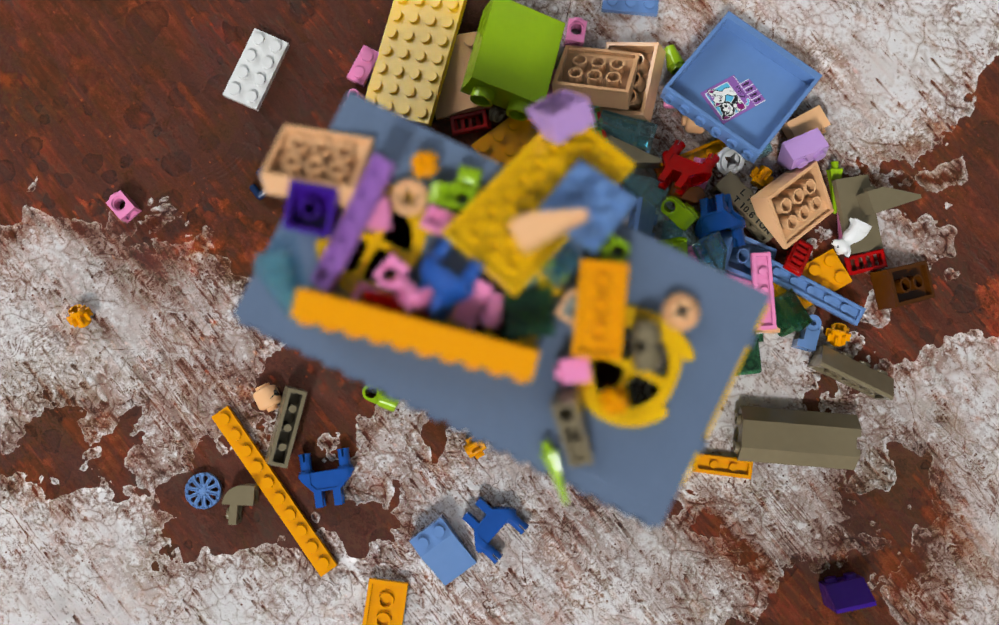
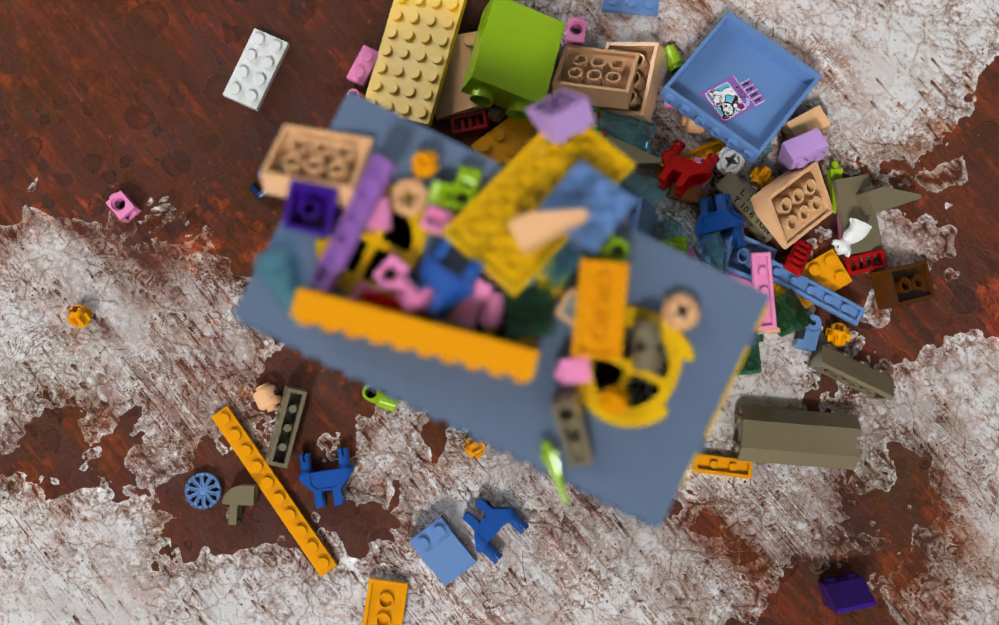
(683, 215): lime piece -> none

